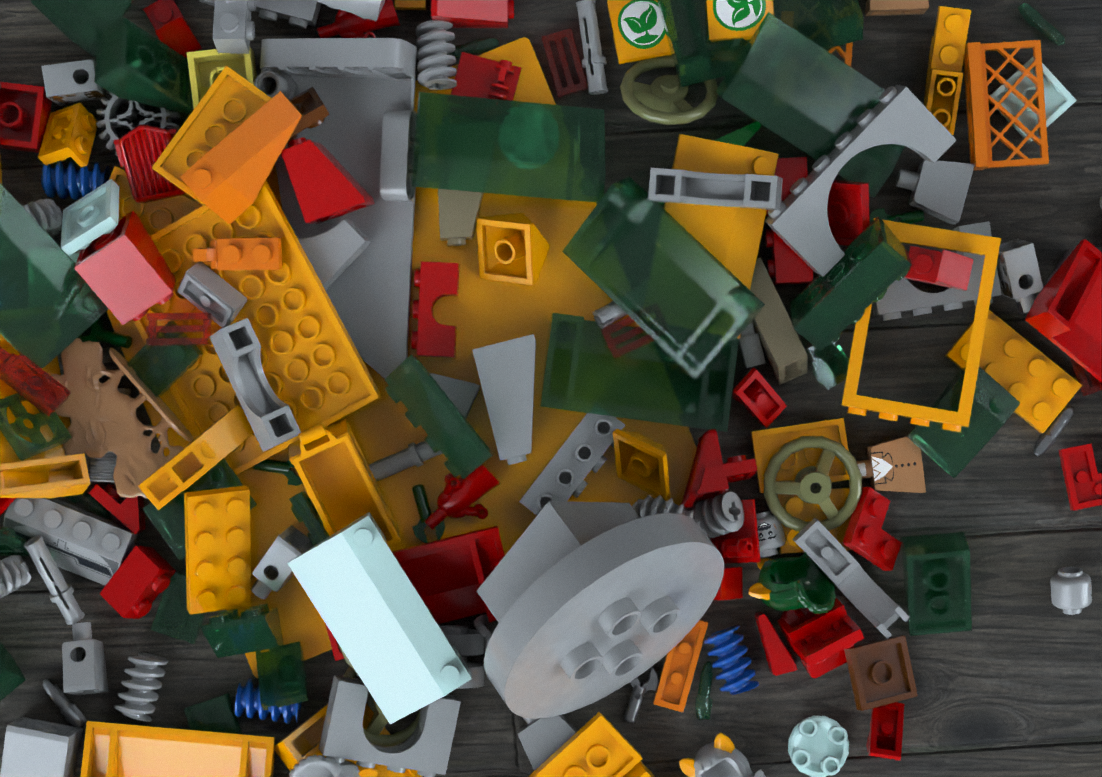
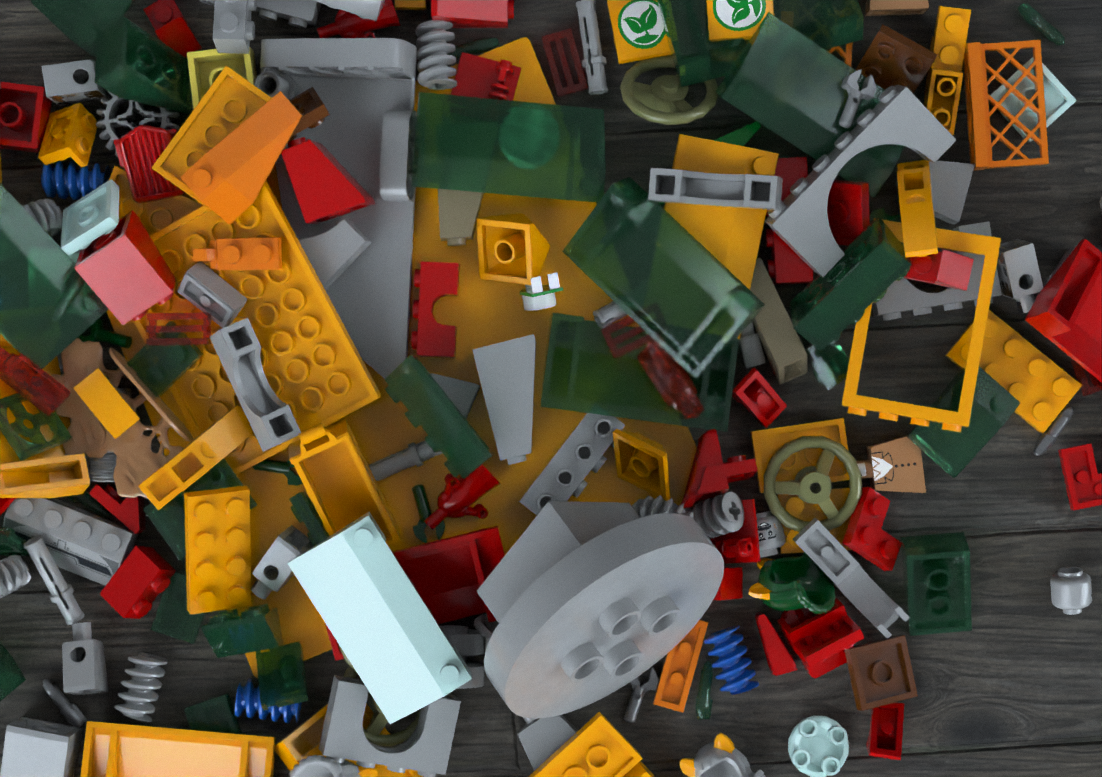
(106, 403): none -> light orange slope
(541, 296): none -> piece
(670, 380): none -> clear red hinge
(855, 95): none -> light grey bar
(895, 60): none -> reddish brown plate
(917, 209): none -> light orange slope

